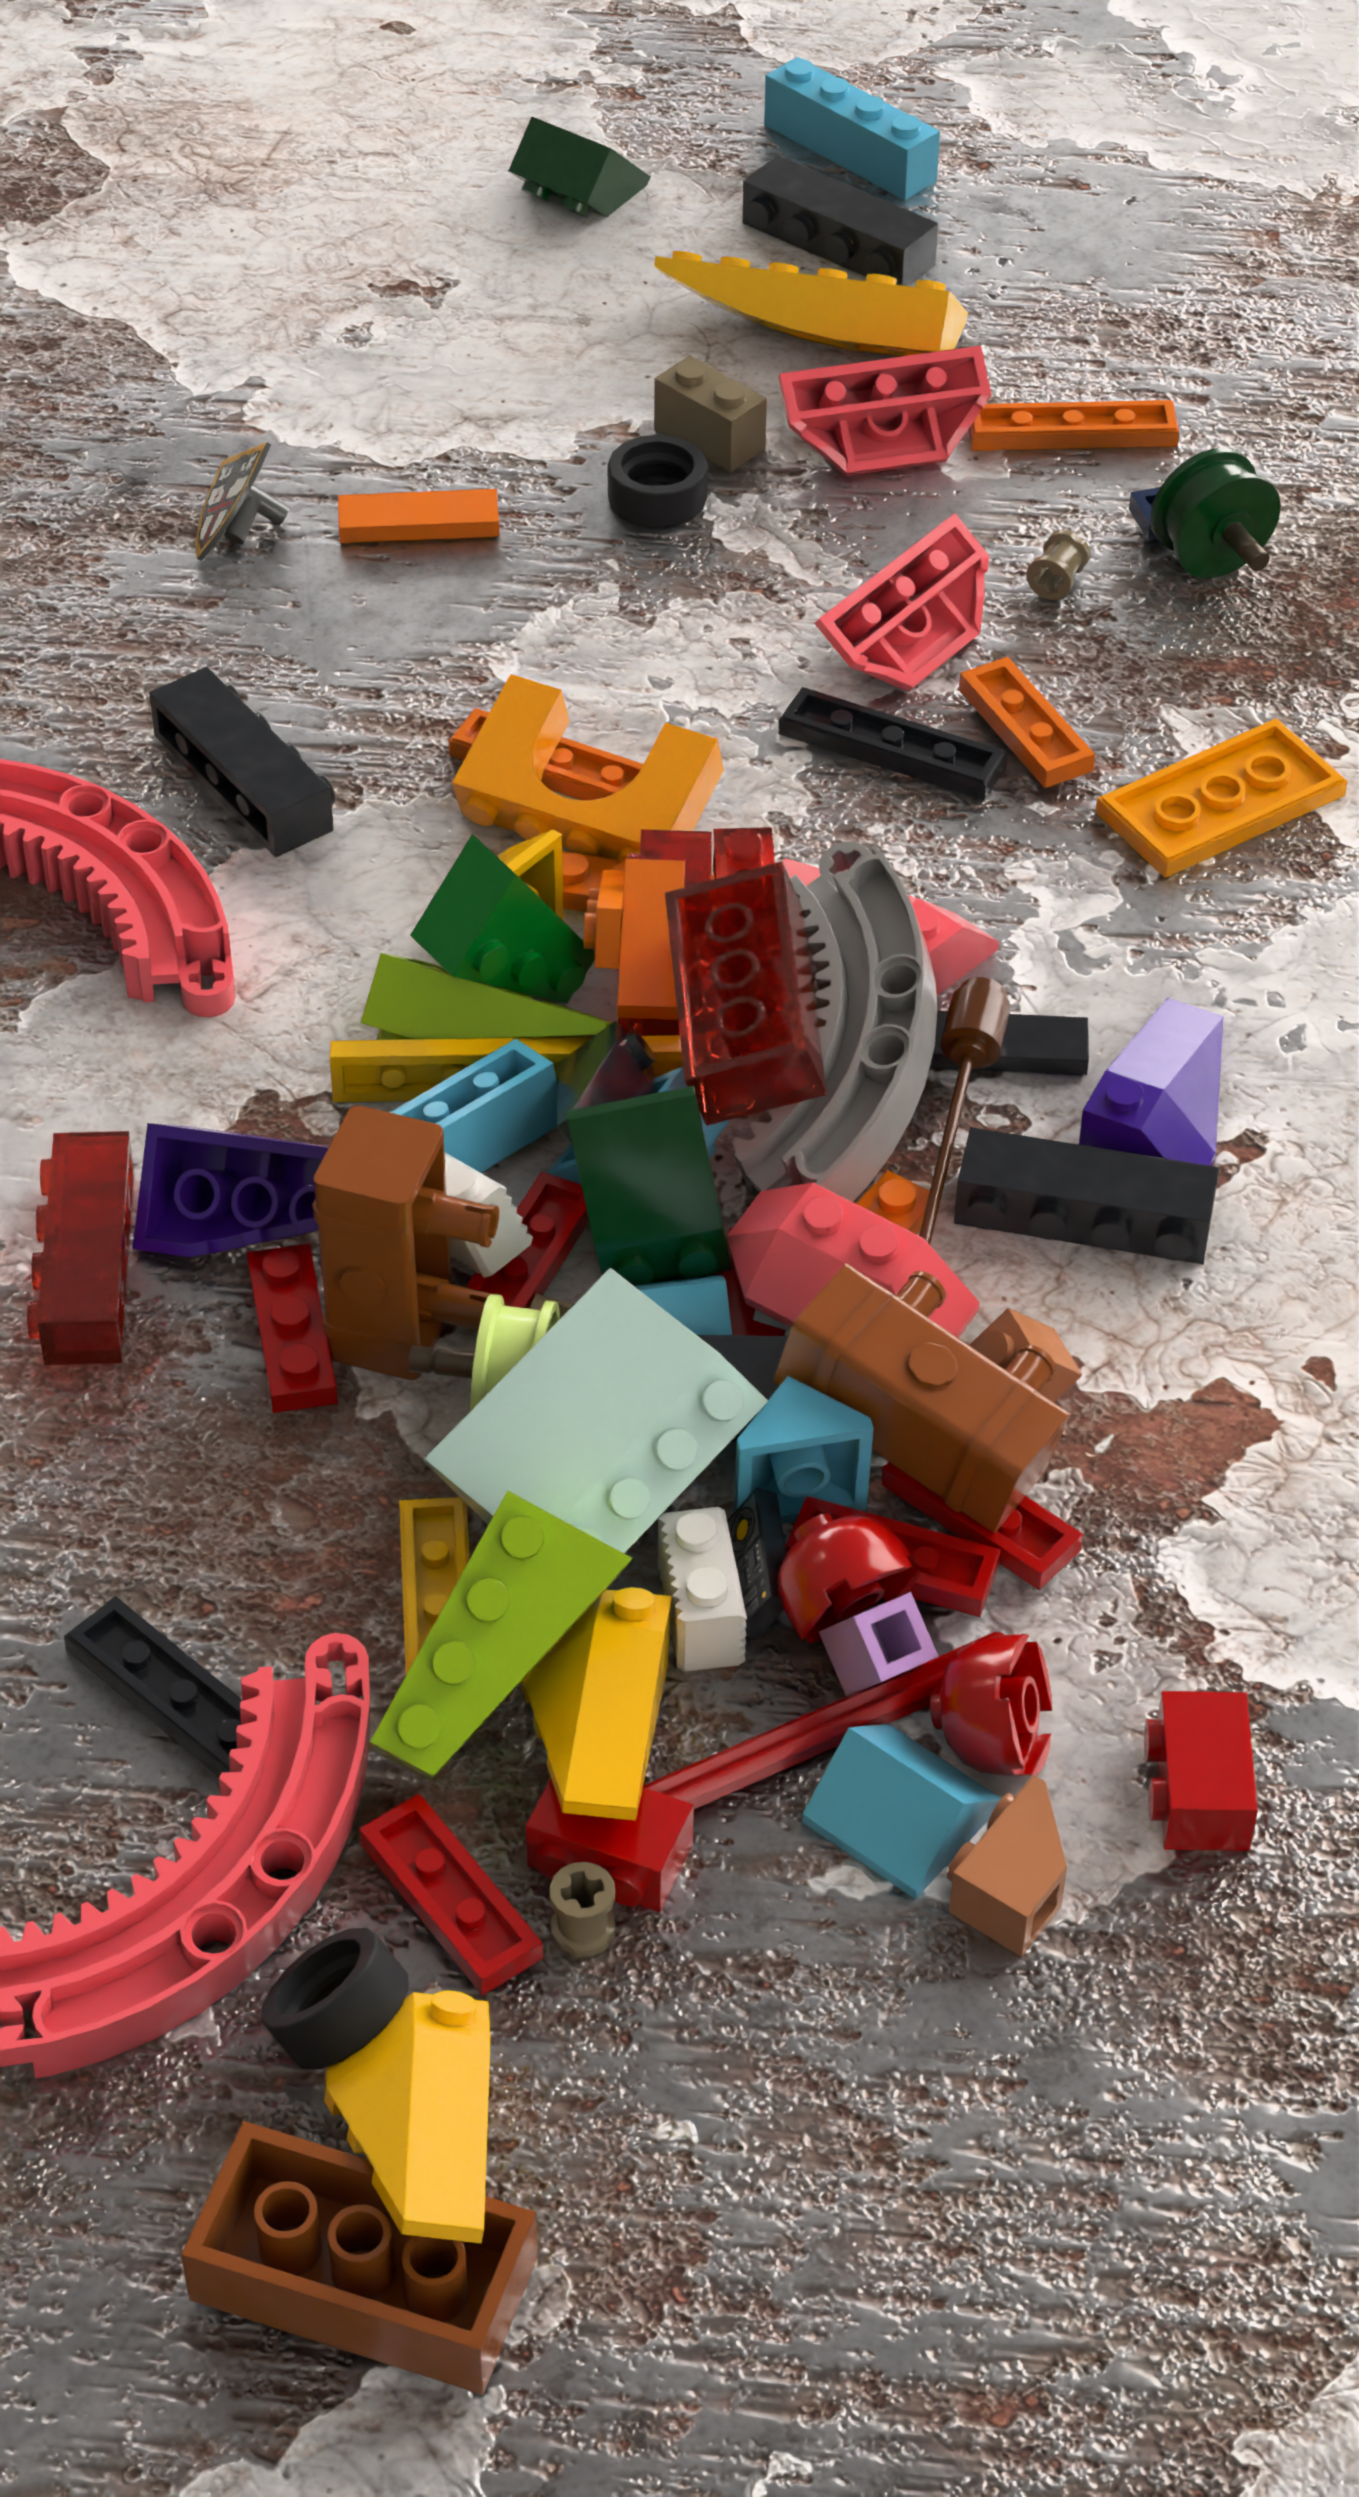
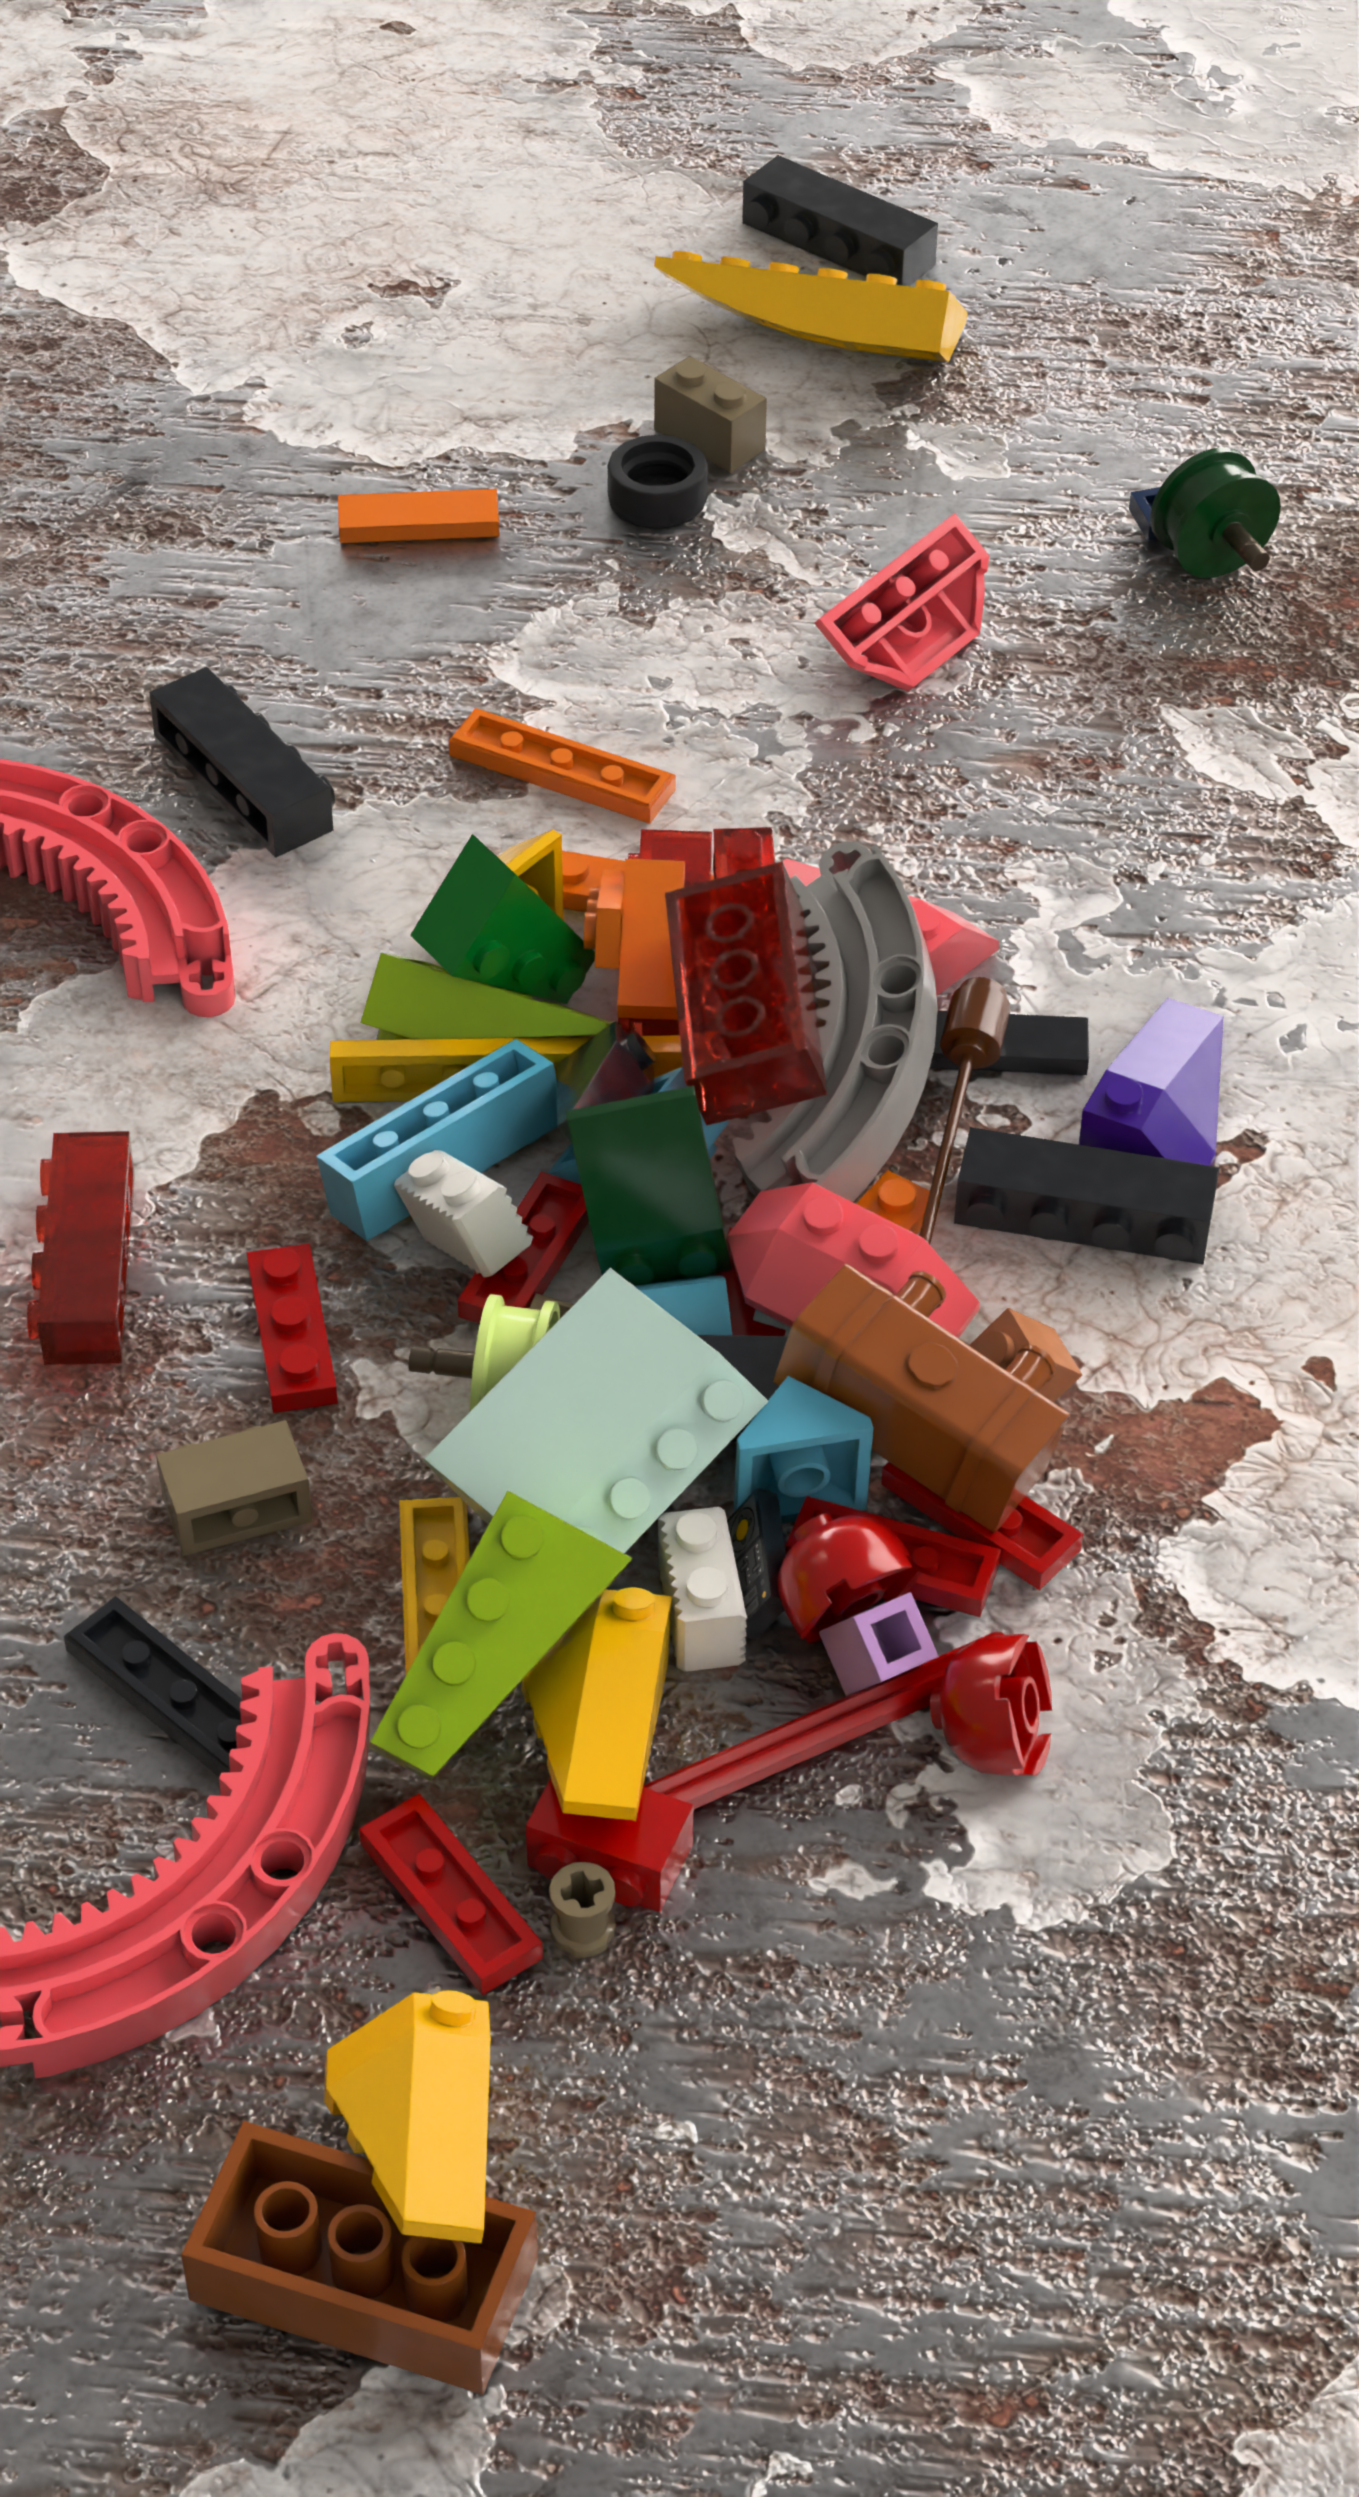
(222, 1190): dark purple wedge -> none
(234, 1487): none -> dark tan brick
(236, 501): shield -> none
(335, 1998): black tyre -> none
(387, 1241): dark orange piece -> none
(507, 762): light orange arch -> none
(574, 169): dark green slope -> none
(851, 128): medium azure brick -> none
(887, 409): coral wedge -> none
(893, 743): black tile -> none
(896, 1806): medium azure slope -> none
(1014, 1873): nougat slope -> none
(1026, 722): orange plate -> none
(1054, 571): dark tan bush -> none
(1075, 425): orange tile -> none
(1203, 1771): red brick -> none
(1220, 797): light orange tile -> none

